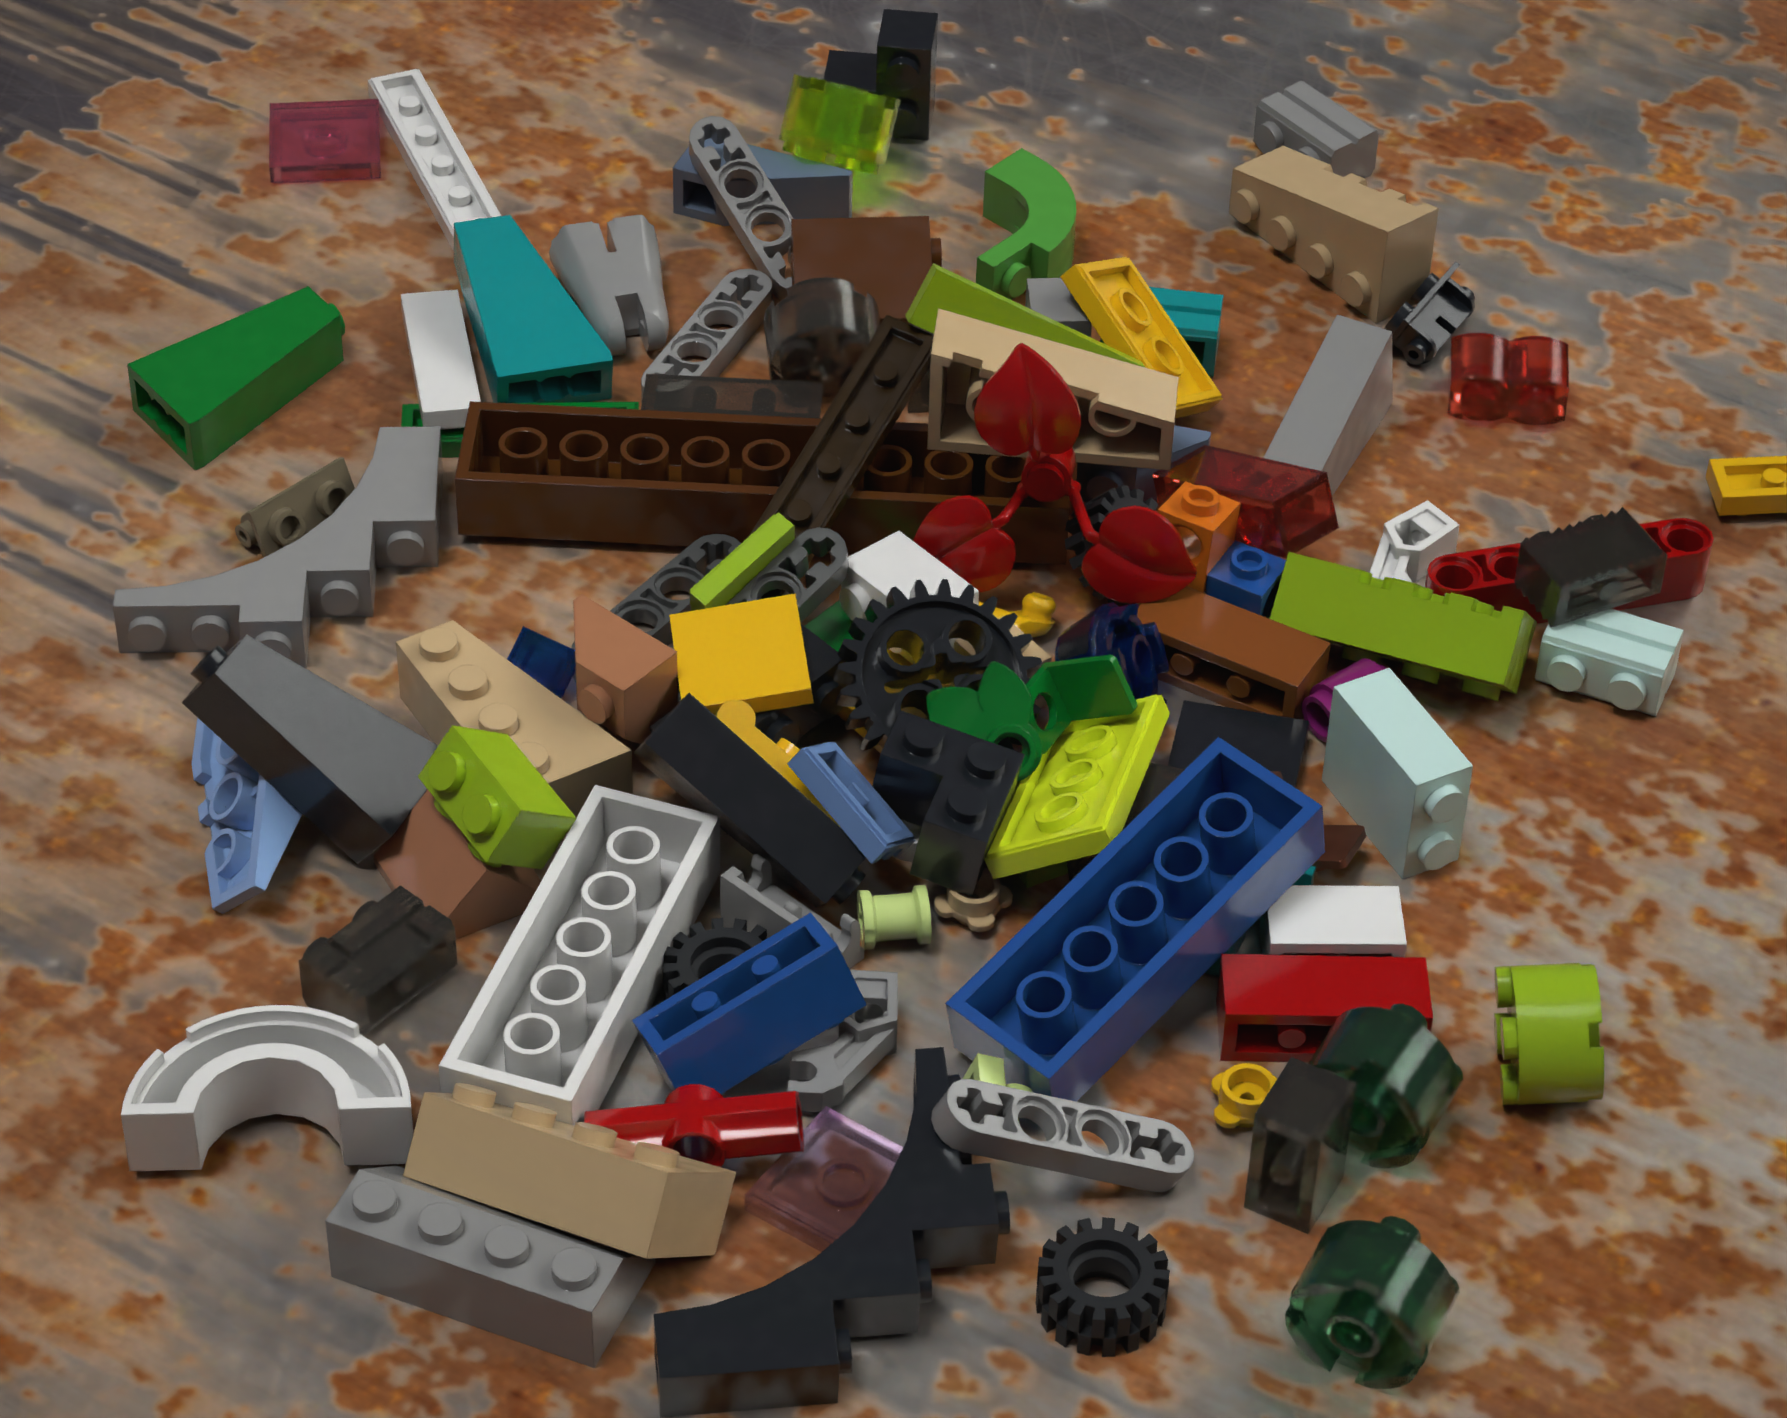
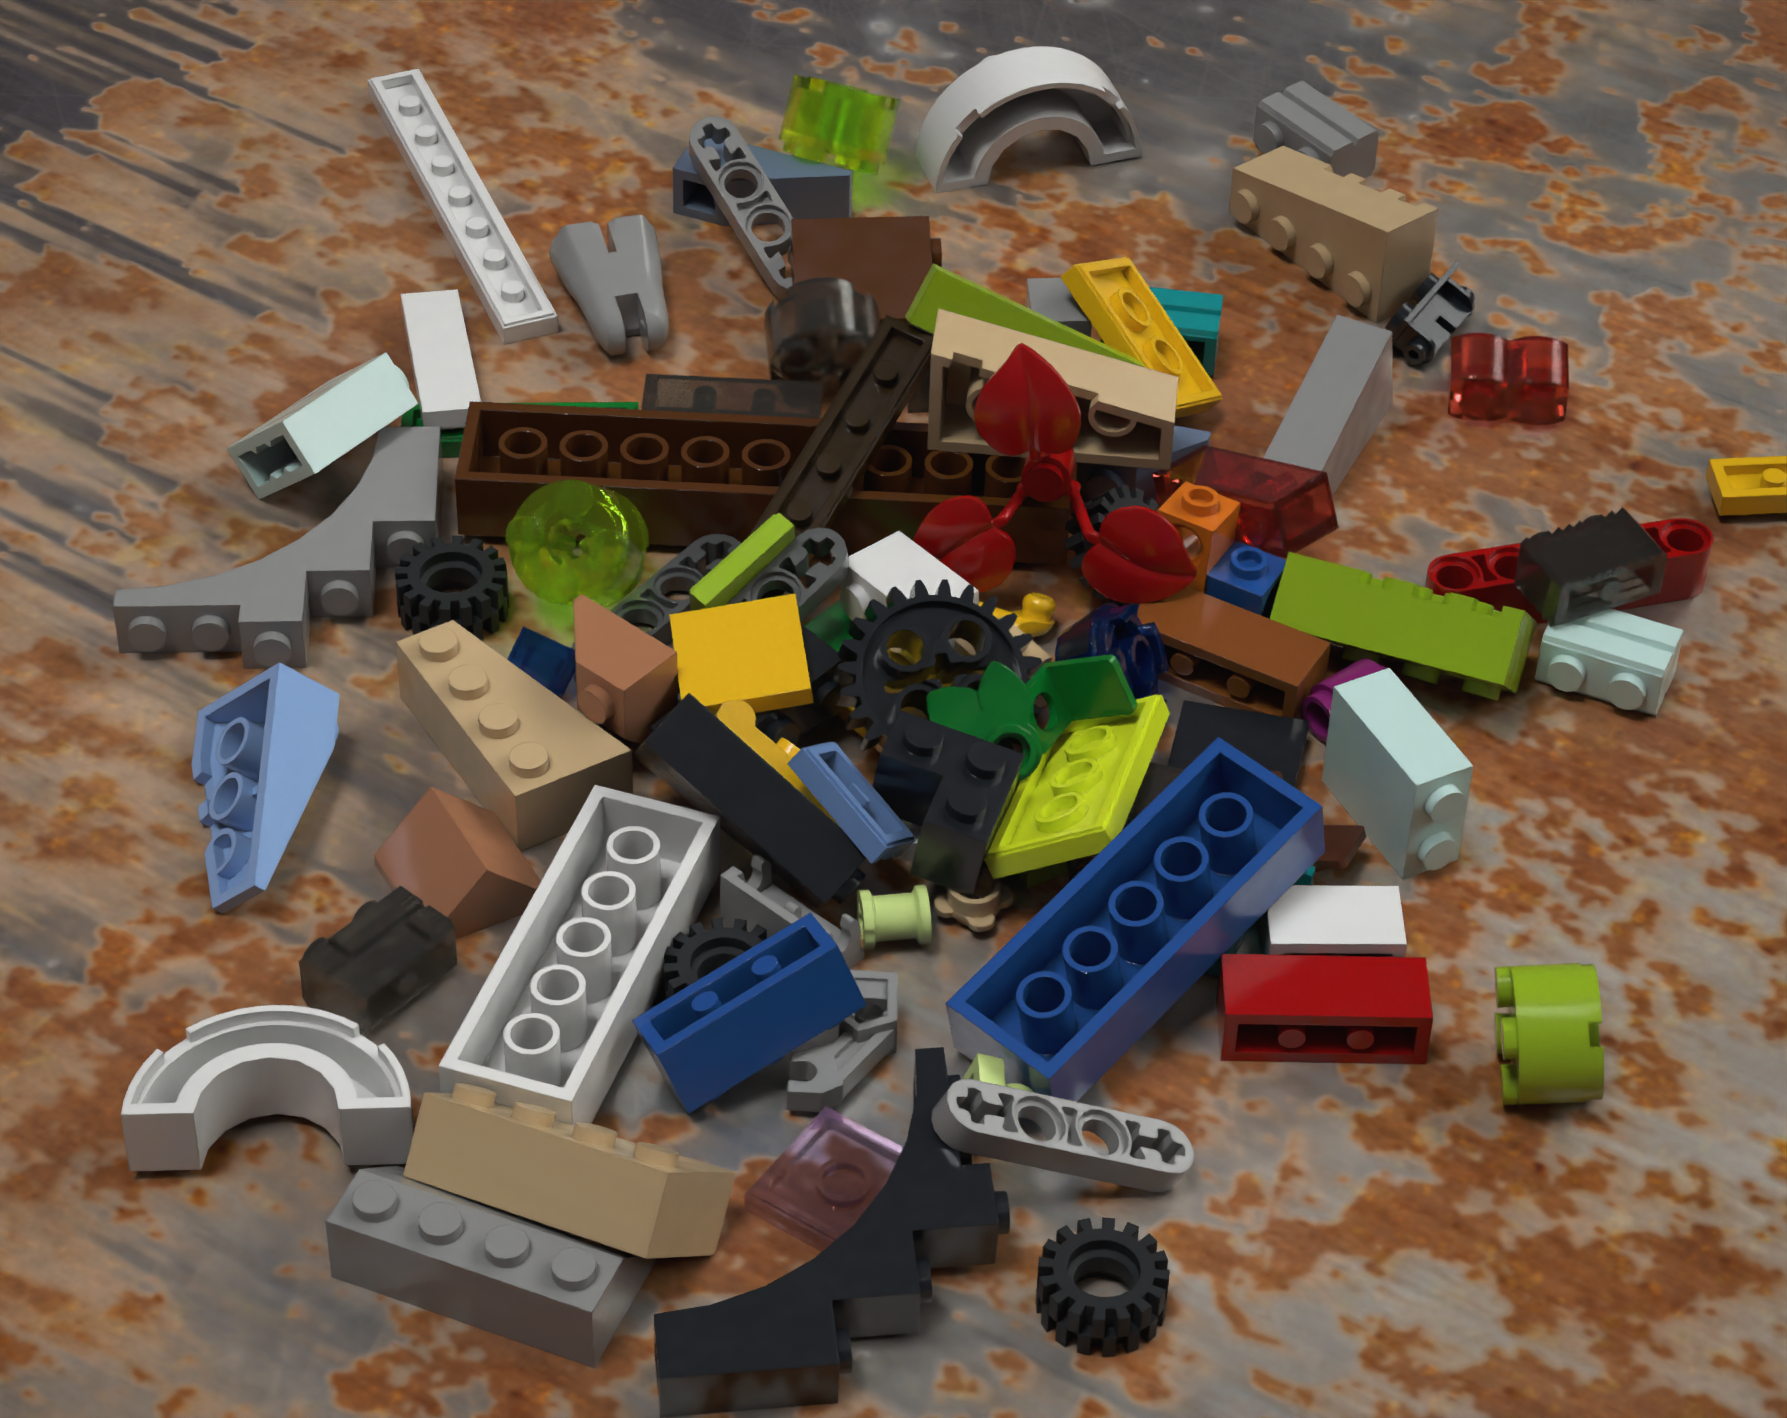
(236, 374): green slope -> none
(296, 509): dark tan hinge -> none
(313, 743): slope -> none
(323, 426): none -> light aqua brick
(324, 141): clear pink tile -> none
(452, 567): none -> black tyre
(496, 798): lime brick -> none
(524, 320): teal slope -> none
(545, 535): none -> clear neon green brick
(711, 1127): red piece -> none
(718, 346): light grey beam -> none
(899, 69): black brick -> none
(1015, 97): none -> white brick
(1039, 212): bright green arch -> none
(1240, 1094): yellow plate -> none
(1299, 1145): clear smoke brick -> none
(1371, 1301): clear green brick -> none
(1400, 1077): clear green brick -> none
(1413, 542): white piece -> none

